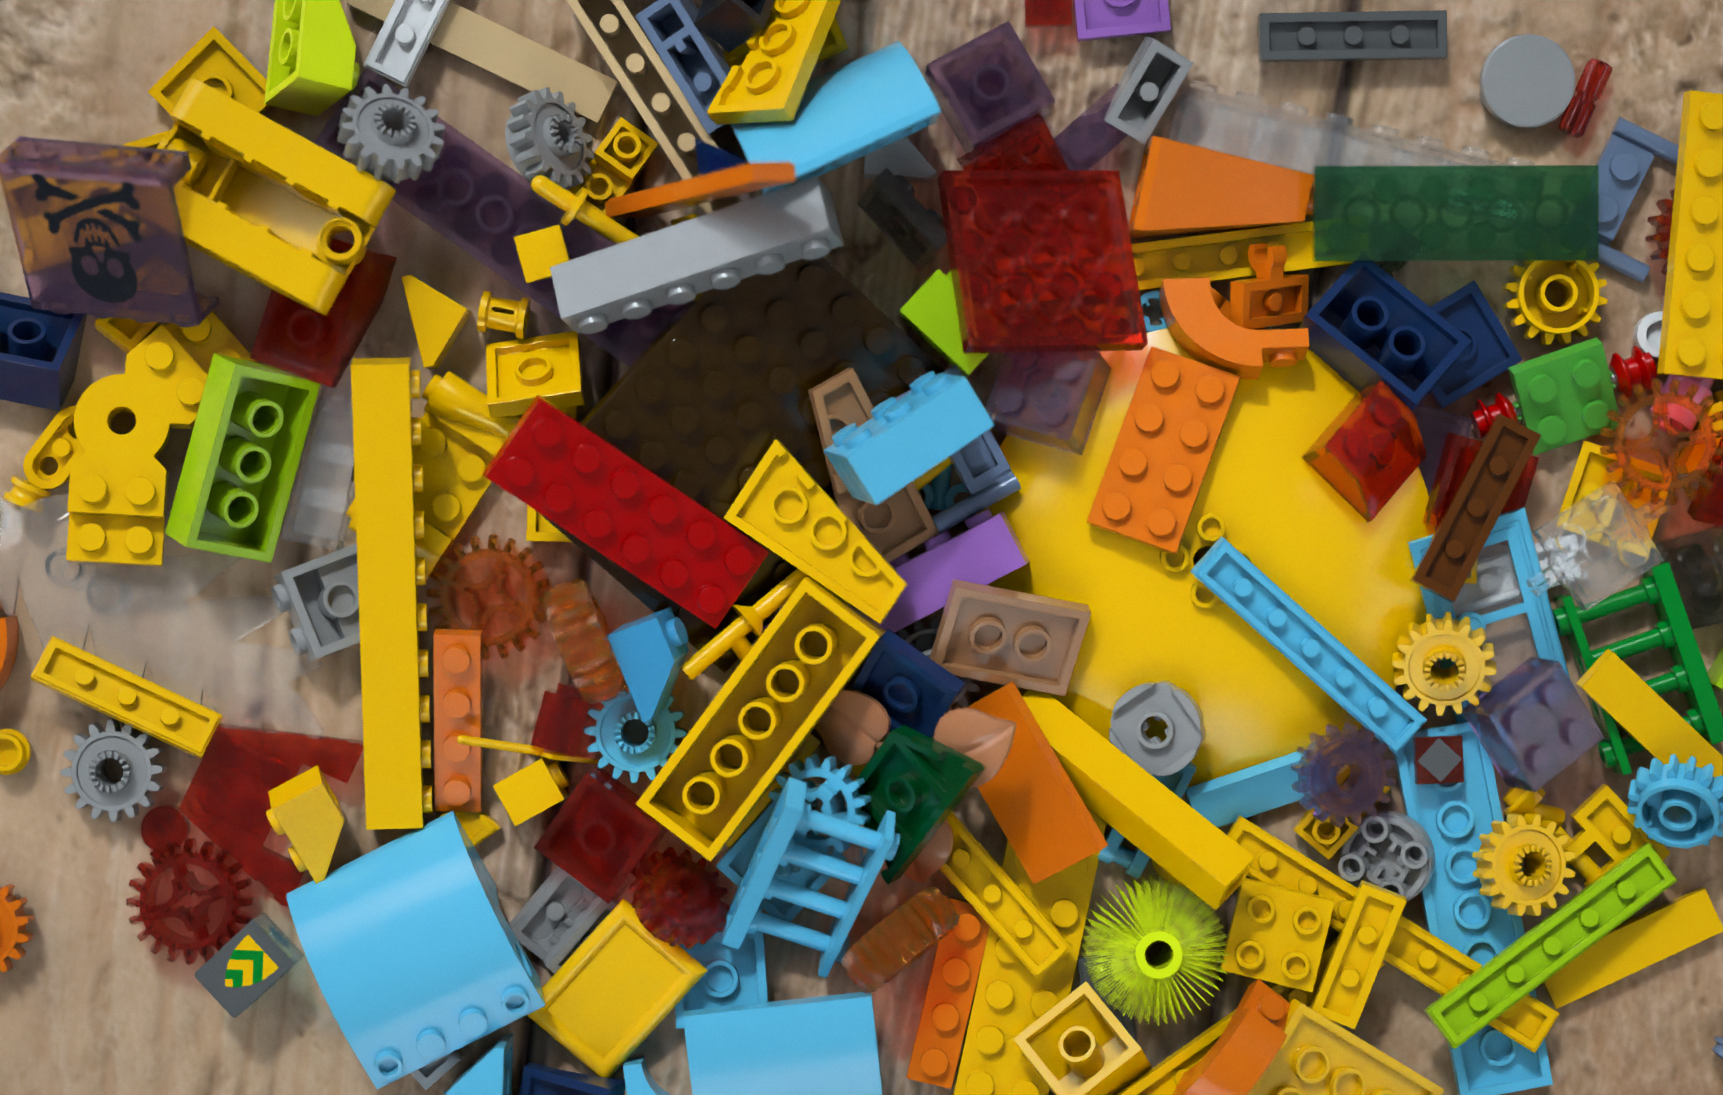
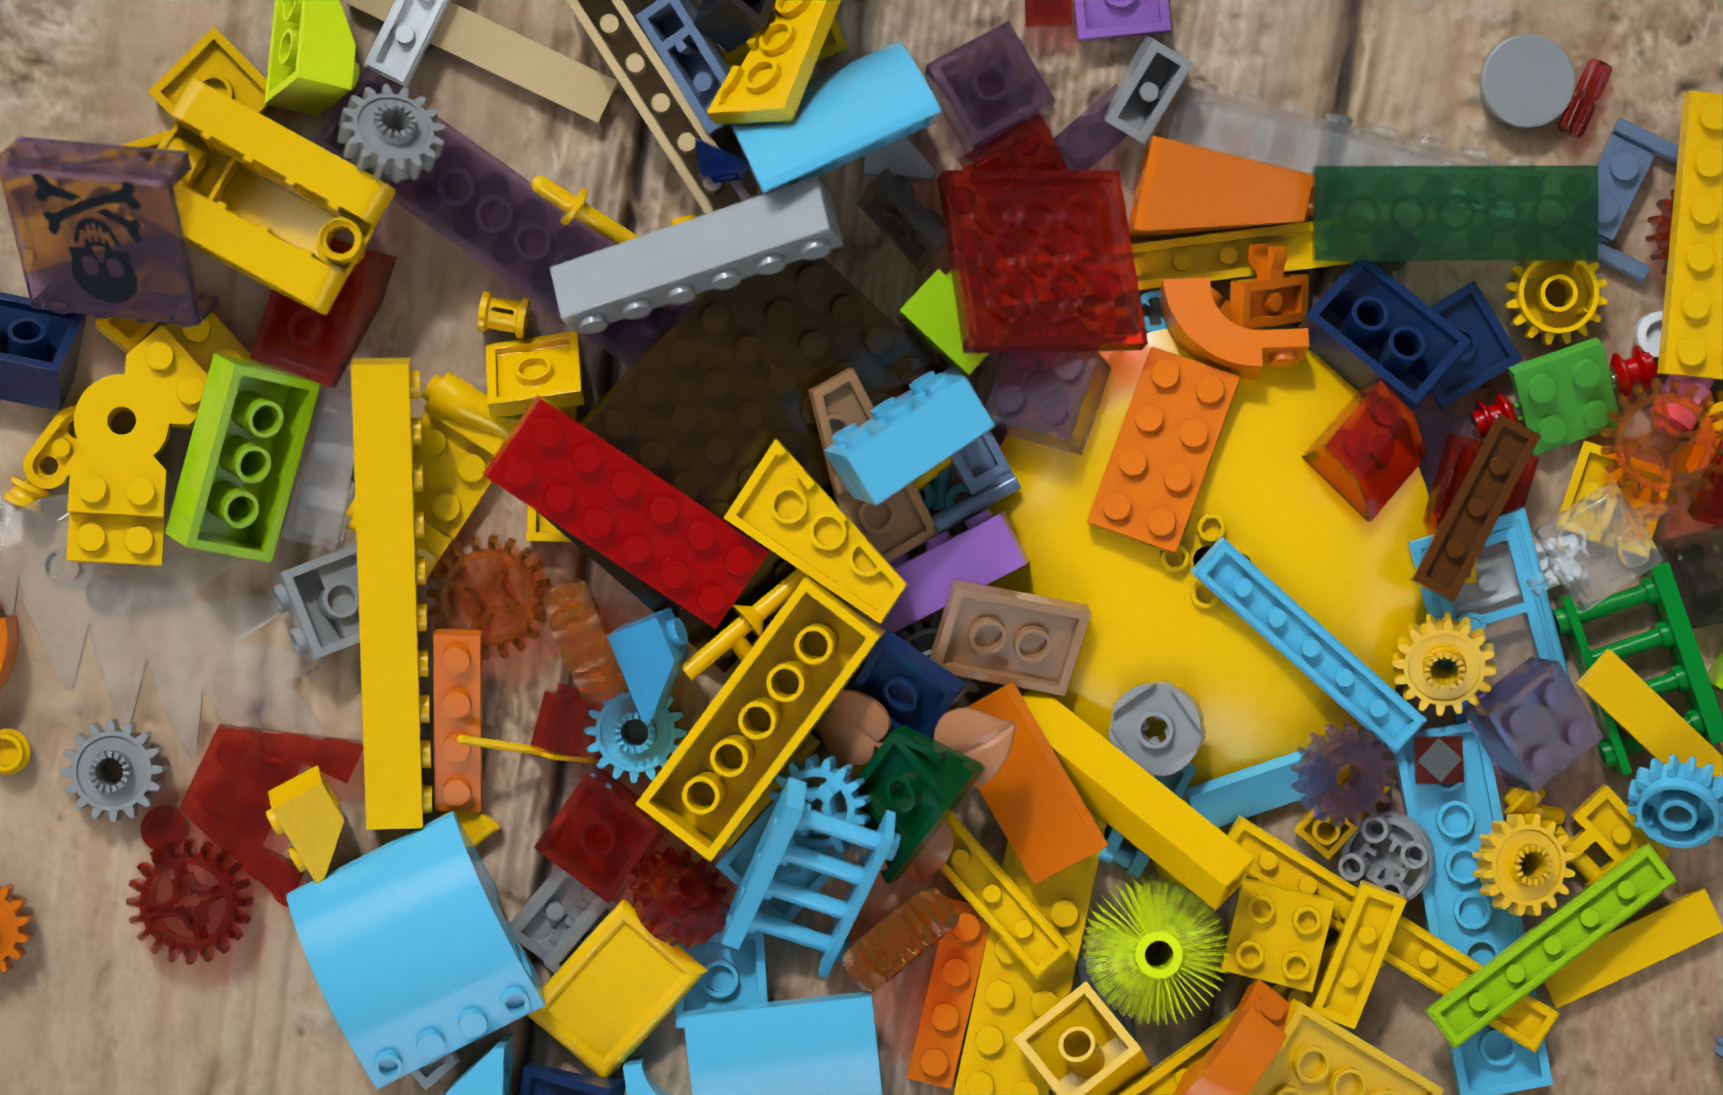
(126, 697): yellow tile -> none
(248, 965): piece -> none
(435, 320): yellow slope -> none
(532, 789): yellow brick -> none
(541, 251): yellow tile -> none
(548, 139): light grey gear -> none
(616, 164): yellow slope -> none
(701, 189): orange tile -> none
(1352, 36): dark grey plate -> none

